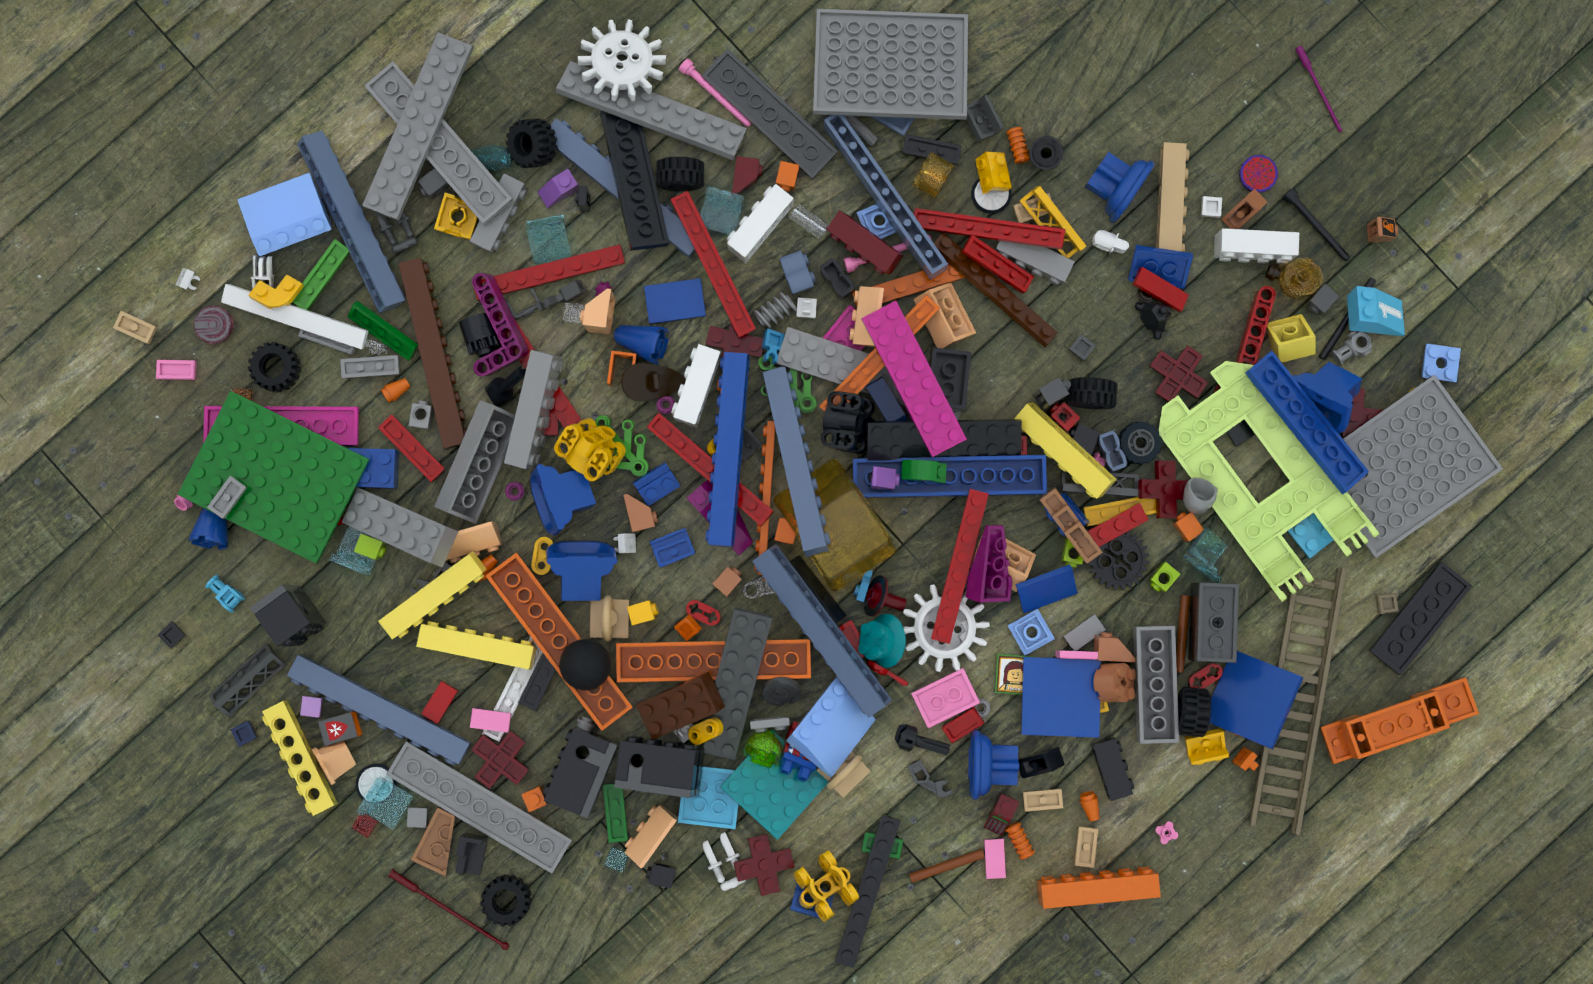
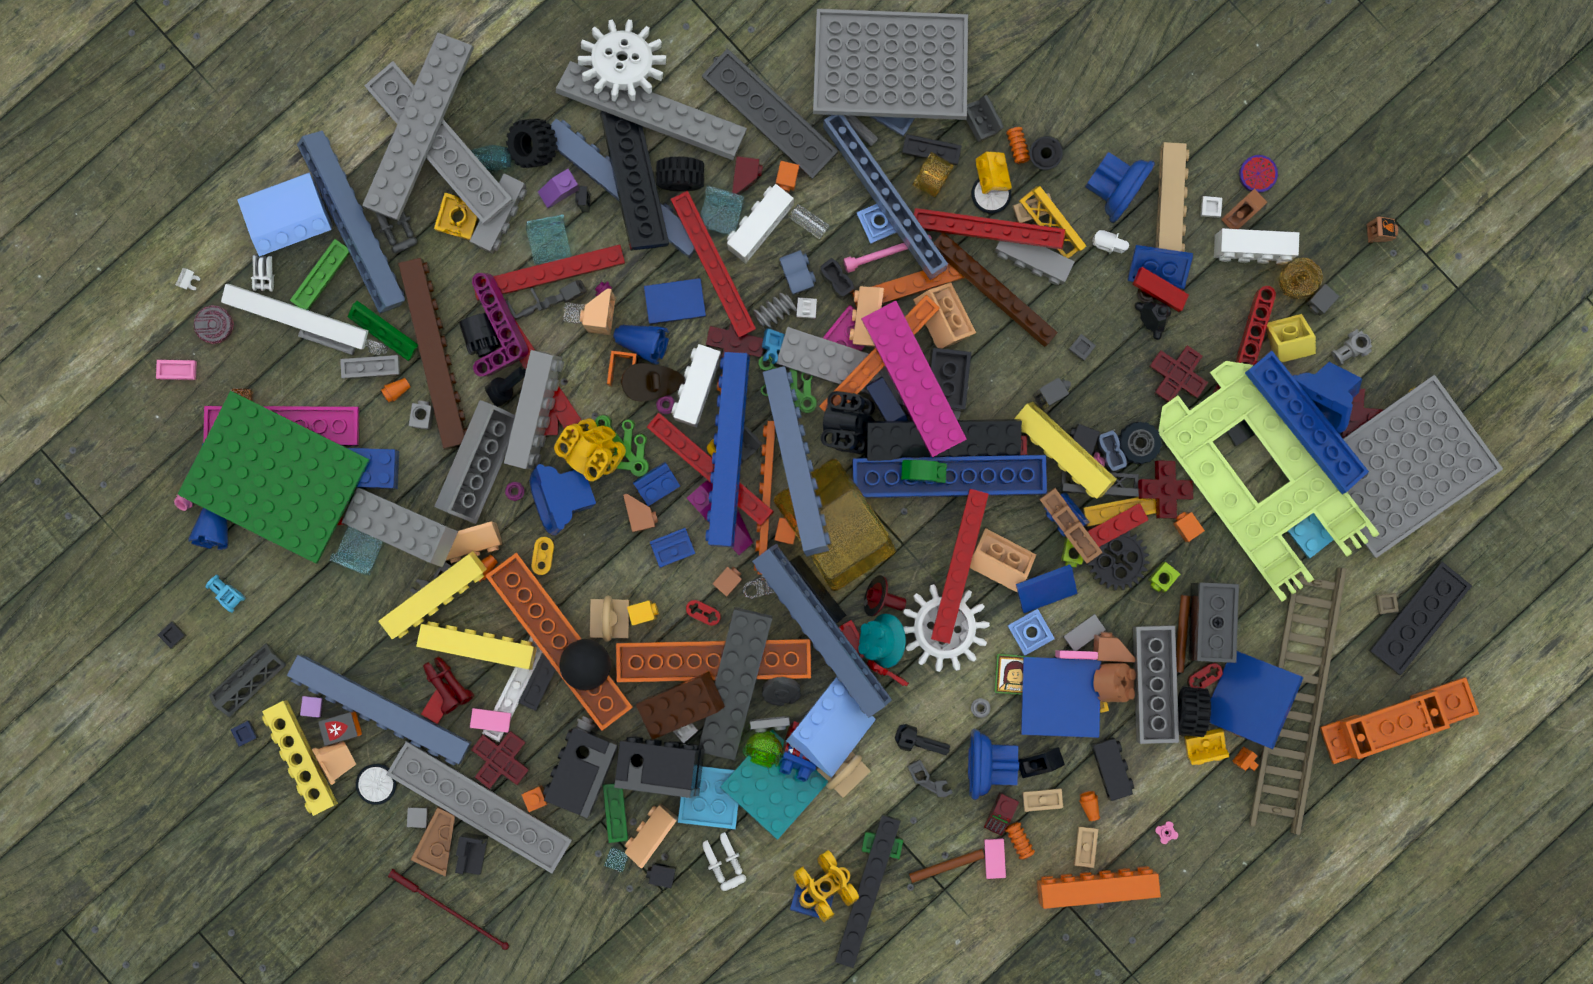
(135, 327): tan plate -> none
(227, 497): light grey plate -> none
(259, 362): black tyre -> none
(278, 297): yellow plate -> none
(288, 616): black piece -> none
(364, 825): clear red plate -> none
(370, 547): lime brick -> none
(385, 802): clear light blue bracket -> none
(411, 448): red plate -> none
(433, 184): dark grey brick -> none
(450, 703): none -> dark red piece
(498, 915): black tyre -> none
(581, 567): blue piece -> none
(626, 543): white tile -> none
(687, 627): orange plate -> none
(688, 69): bright pink piece -> none
(704, 732): yellow plate -> none
(763, 864): dark red plate -> none
(861, 590): dark azure plate -> none
(864, 242): dark red brick -> none
(884, 478): medium lavender slope -> none
(945, 698): bright pink plate -> none
(962, 725): red tile -> none
(989, 572): magenta wedge -> none
(997, 264): red plate -> none
(1071, 416): red brick -> none
(1092, 393): black tyre -> none
(1199, 495): light grey piece -> none
(1205, 553): clear light blue bracket -> none
(1273, 272): dark brown plate -> none
(1292, 197): black piece -> none
(1307, 64): magenta piece -> none
(1340, 329): black piece -> none
(1375, 312): medium azure slope -> none
(1449, 355): light blue piece -> none

